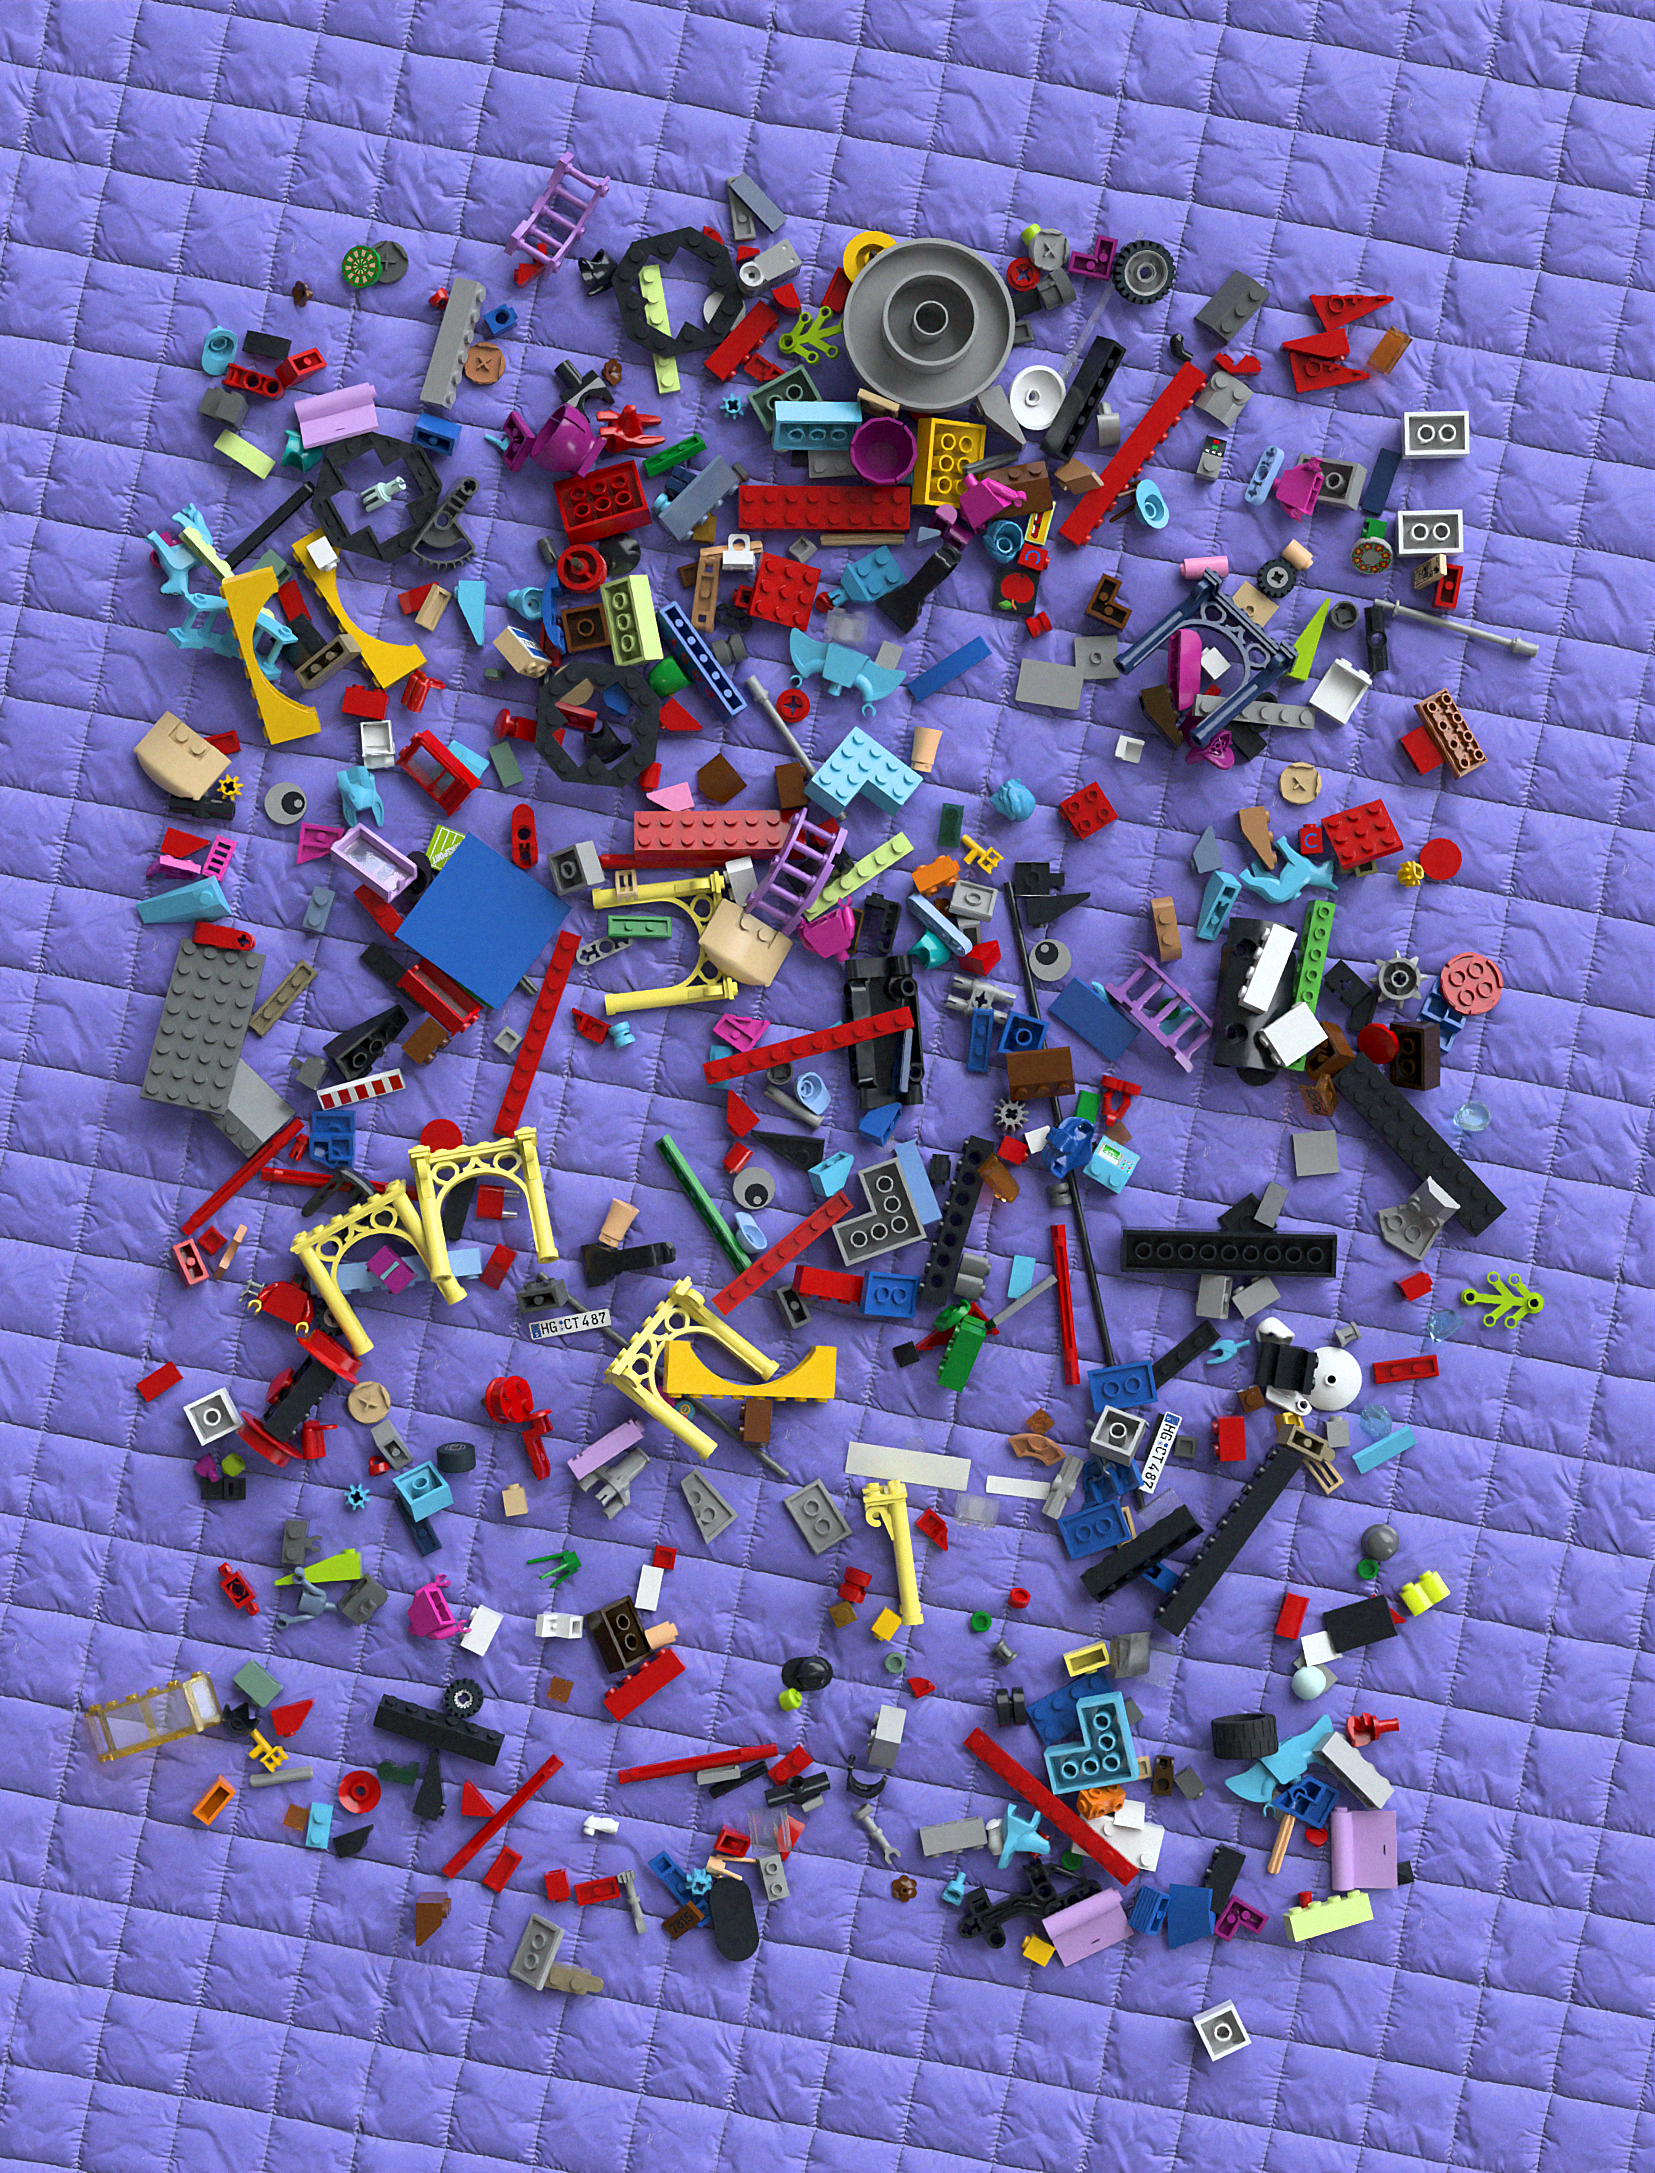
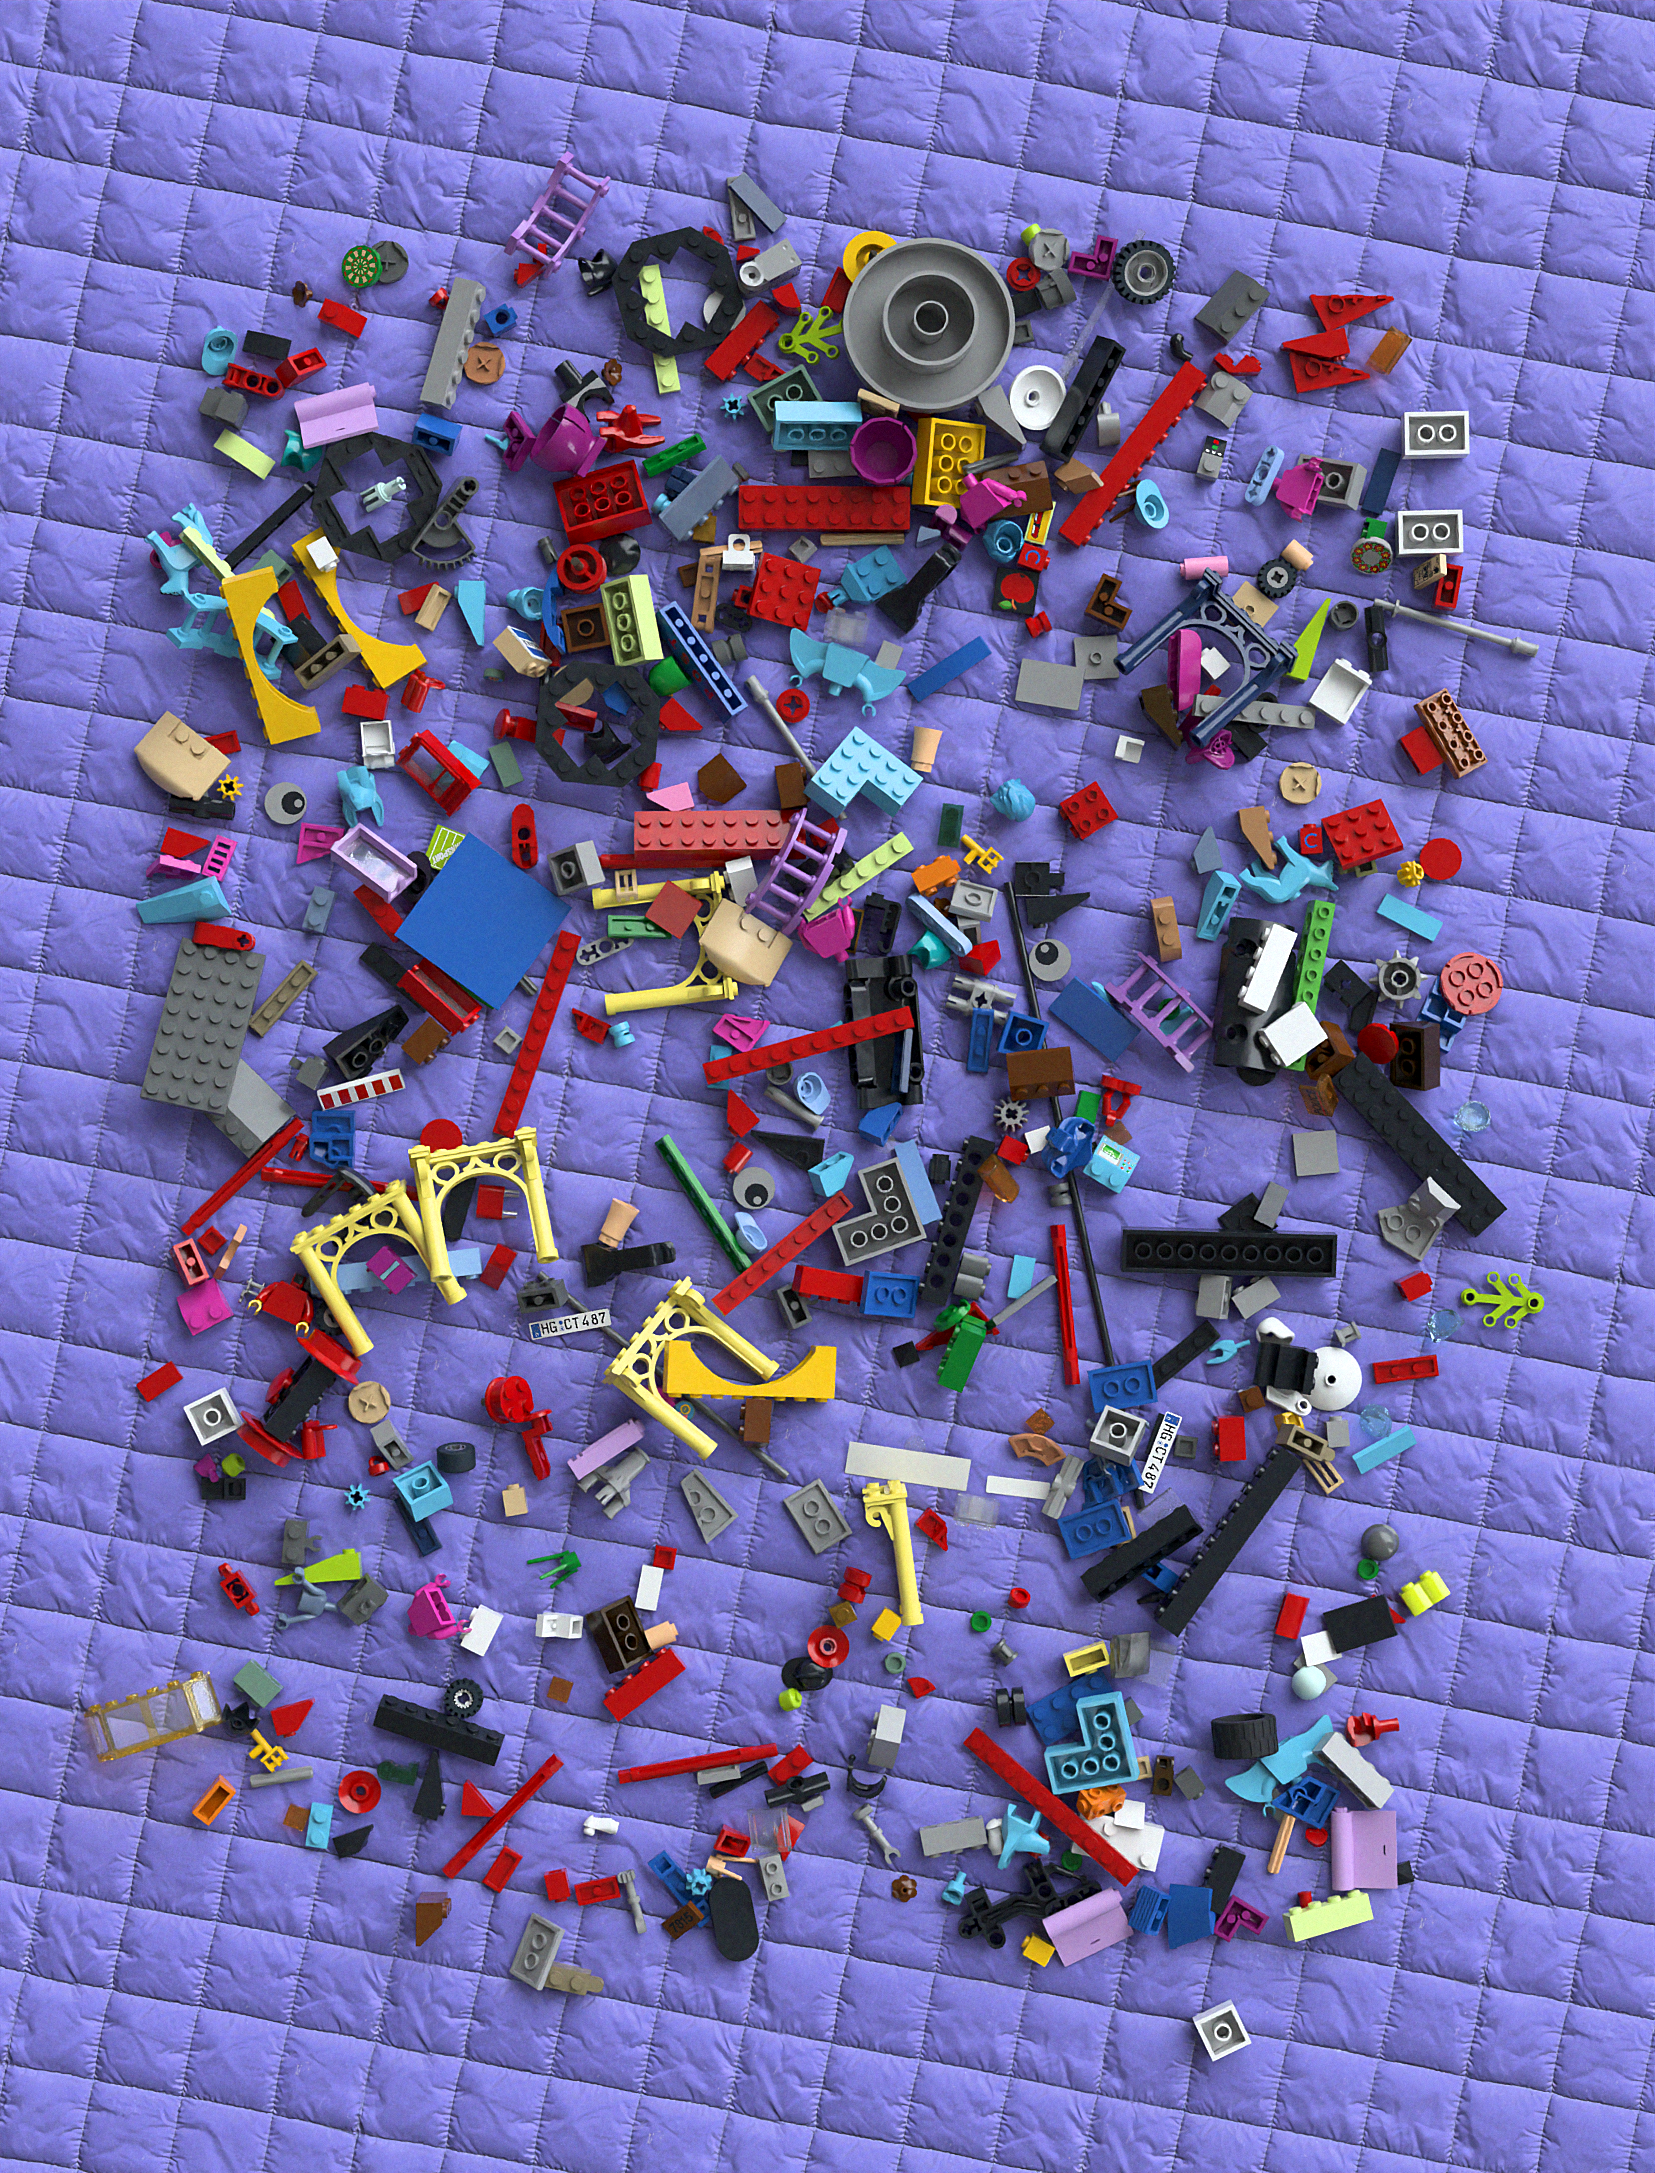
(204, 1306): none -> dark pink slope
(341, 318): none -> red slope
(674, 909): none -> red tile
(835, 1639): none -> red dish
(1153, 1597): none -> black piece
(1409, 917): none -> medium azure tile

